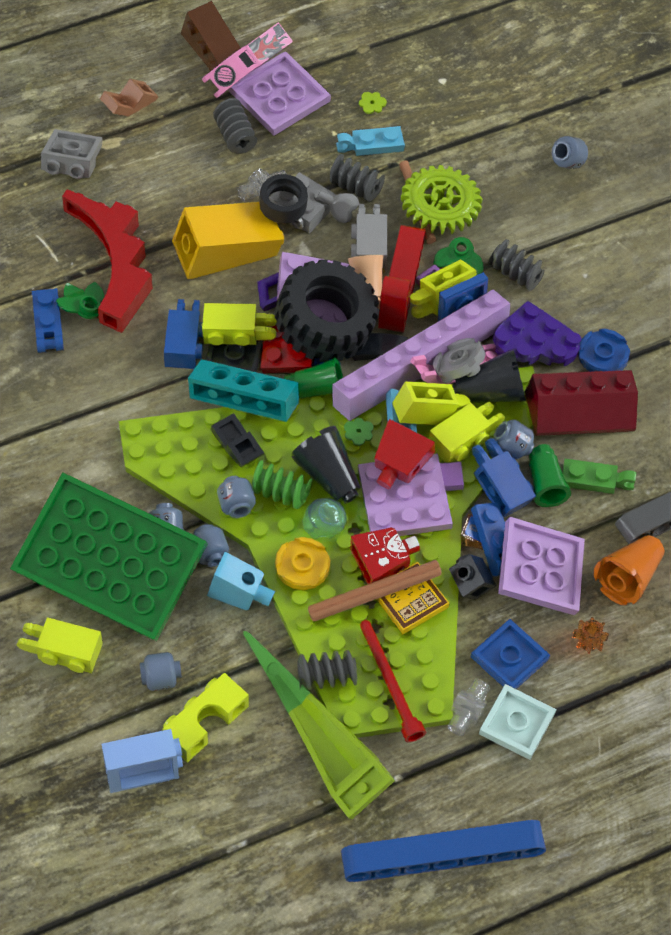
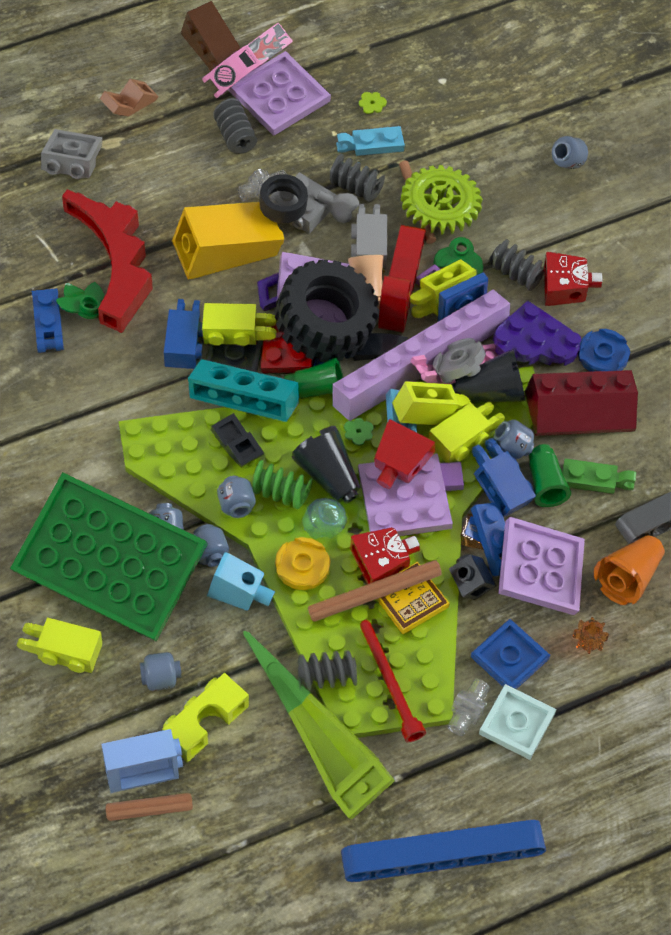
(149, 806): none -> nougat axle
(567, 279): none -> red torso

